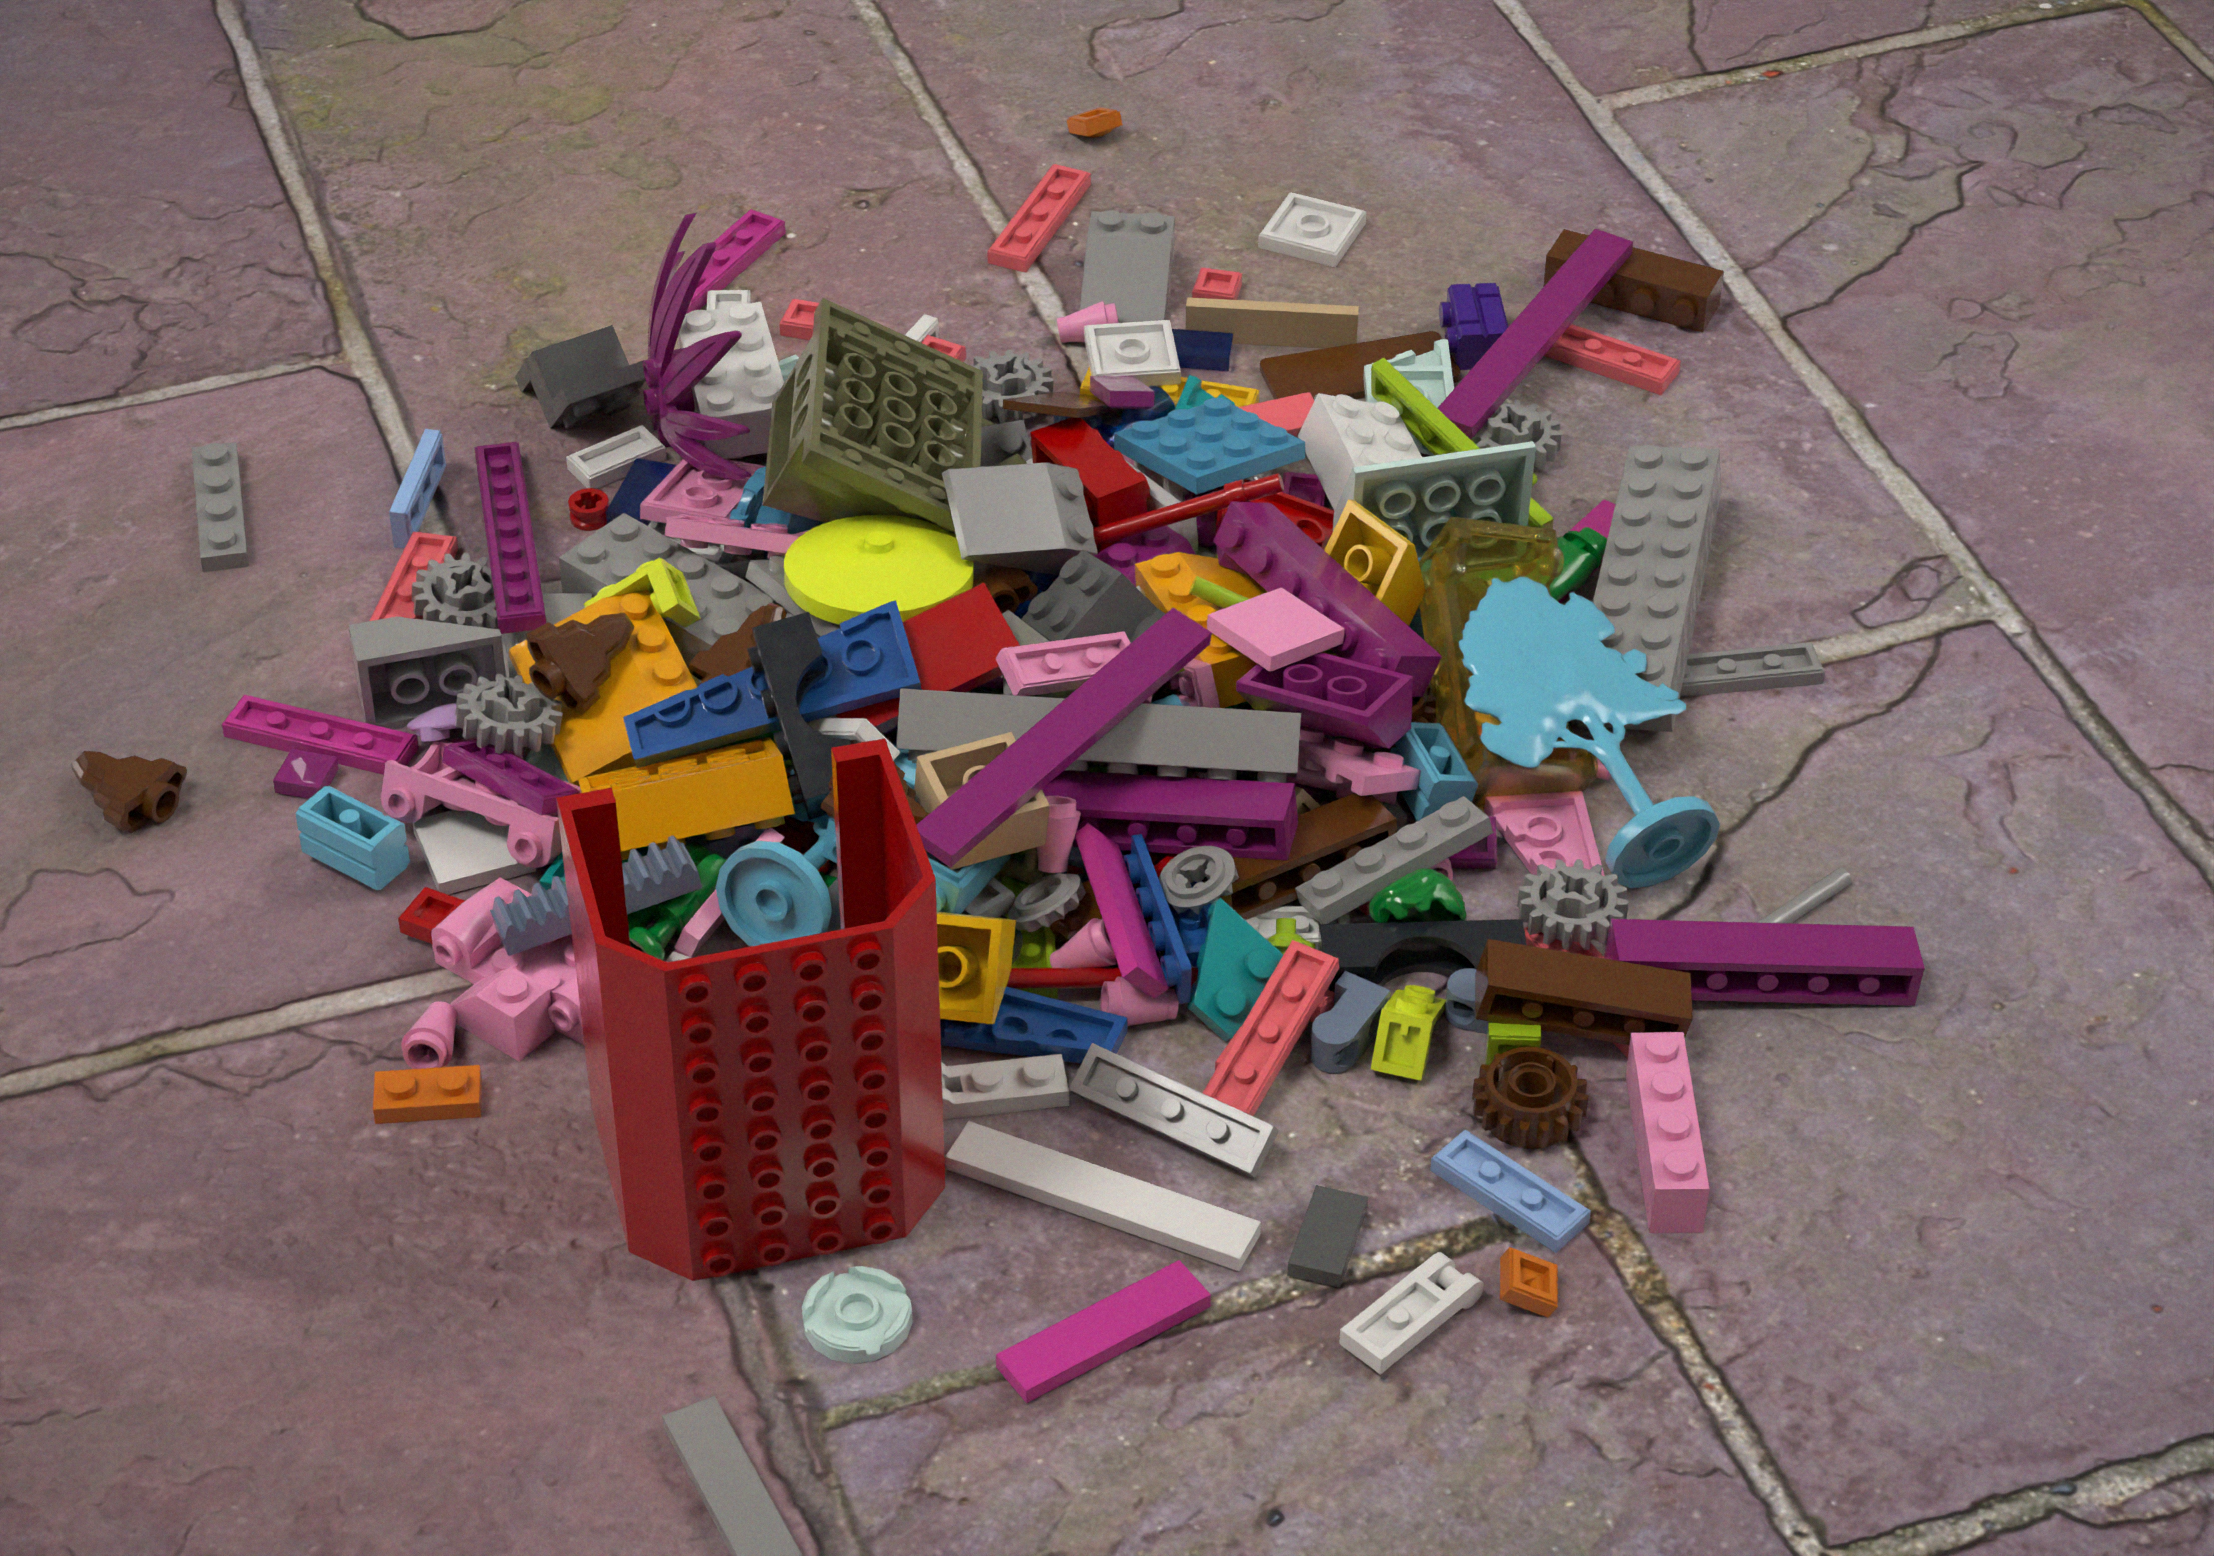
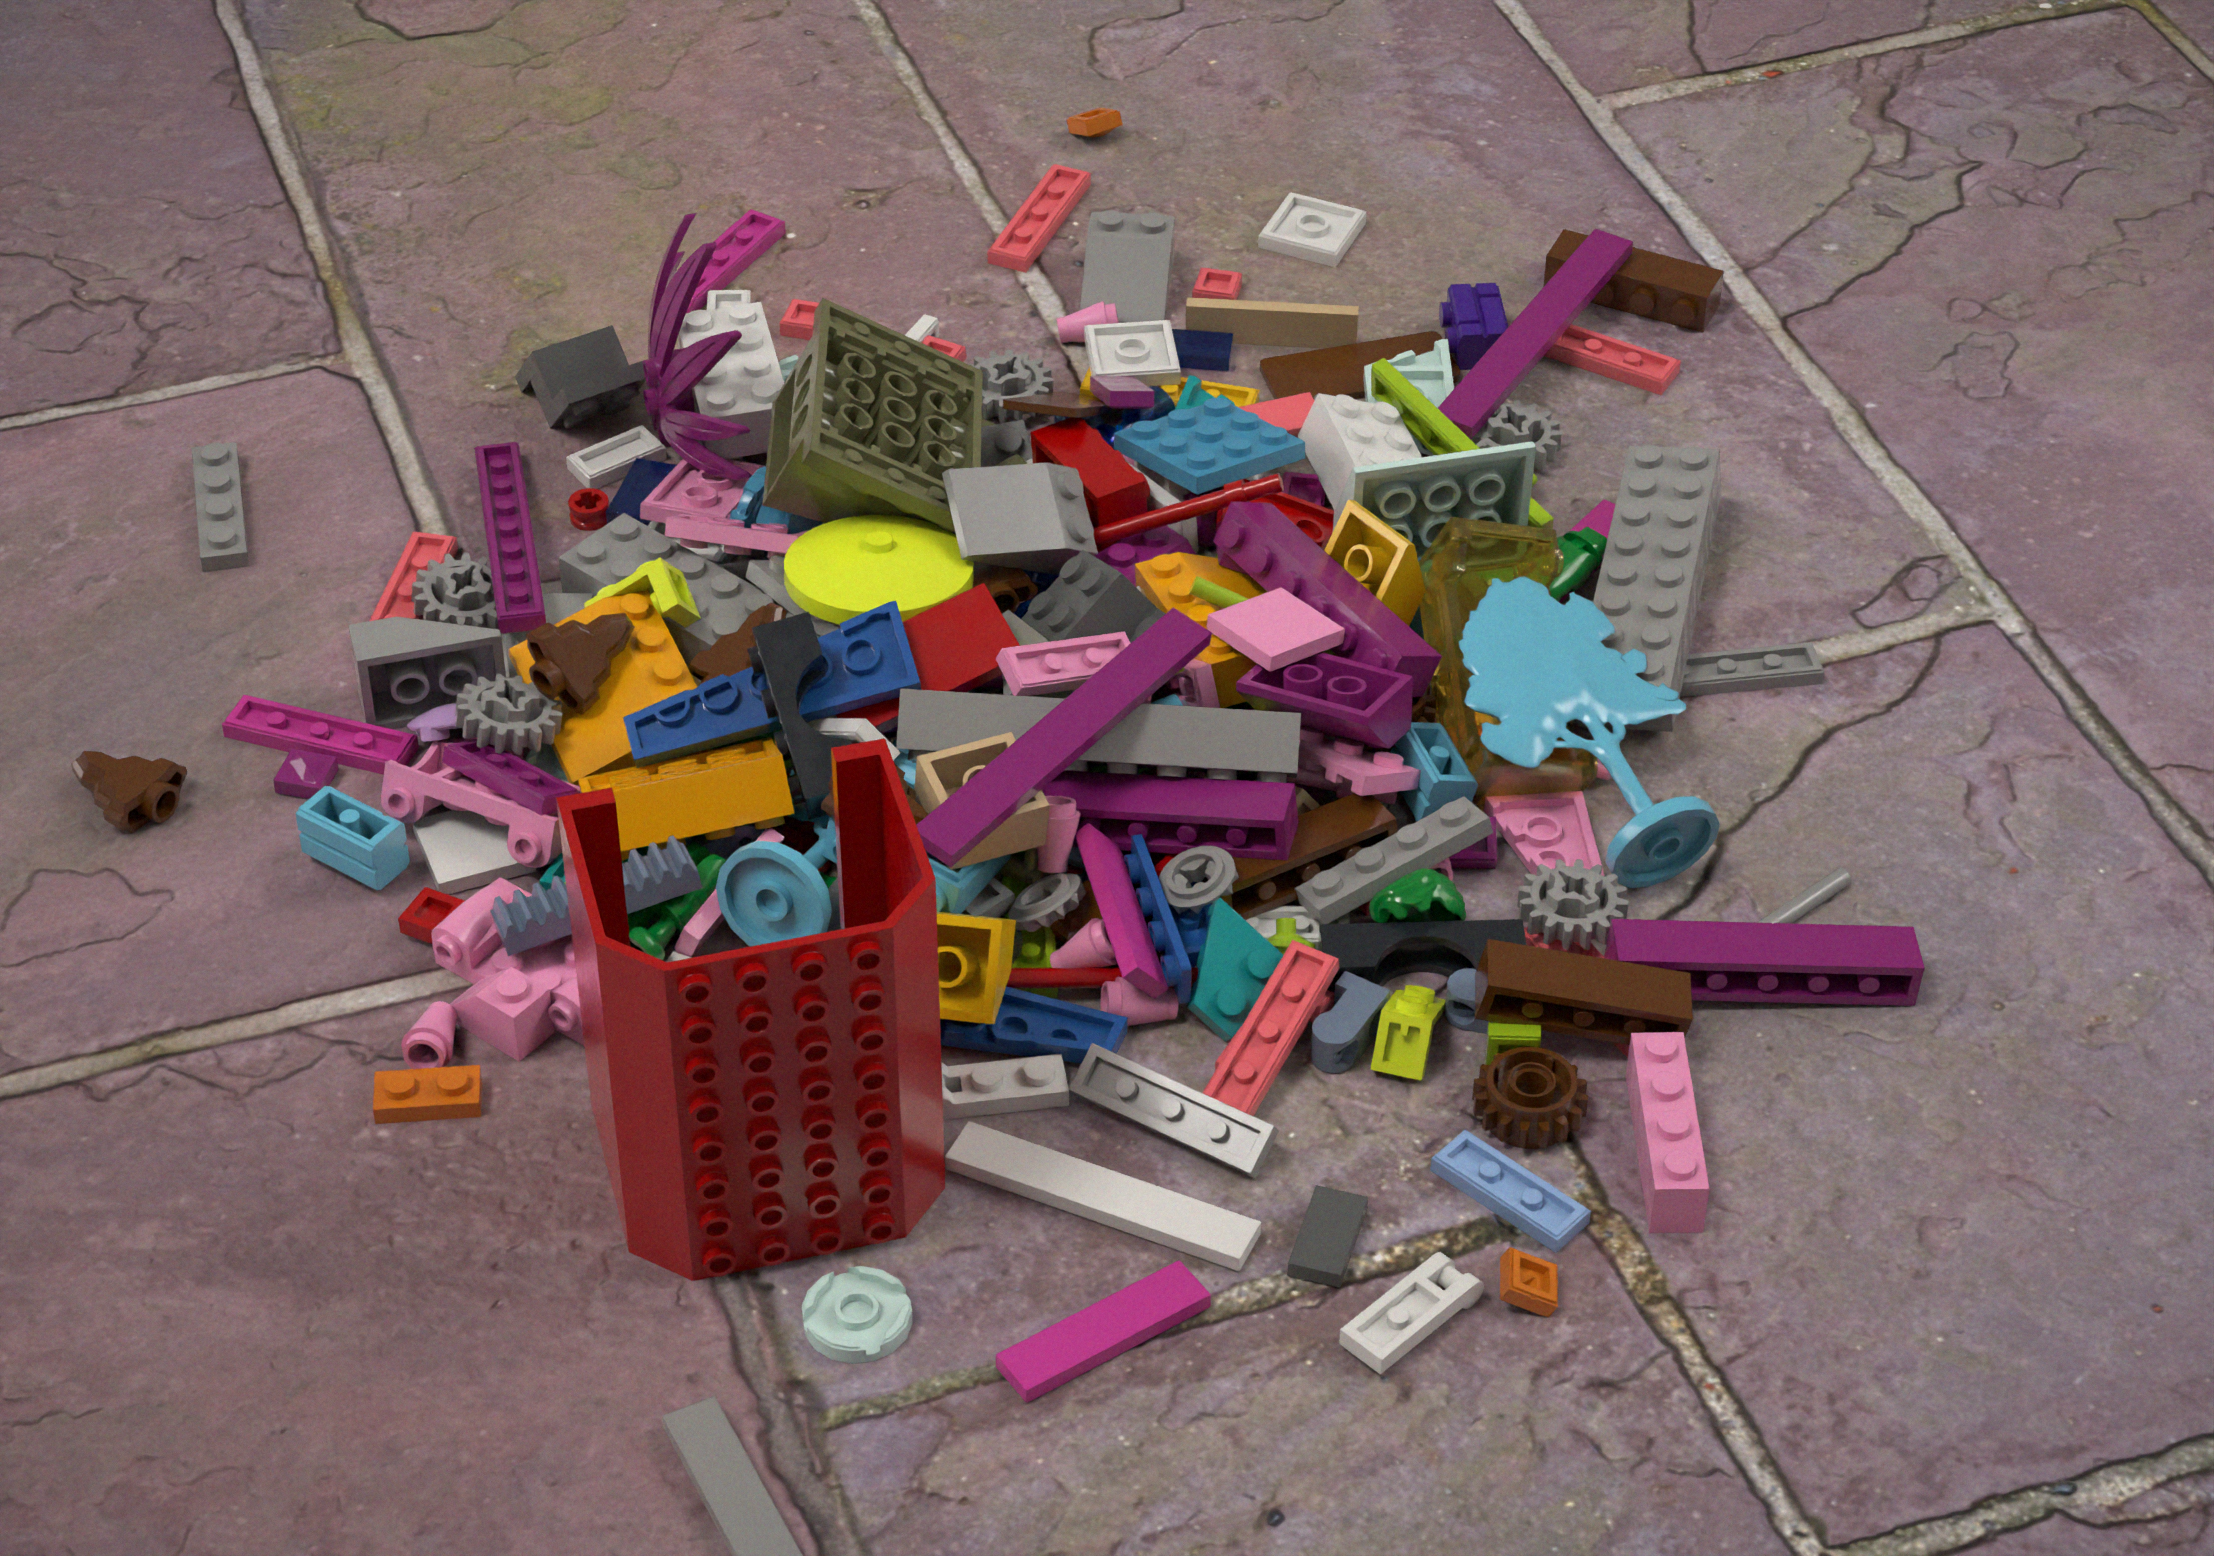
(417, 487): light blue tile -> none

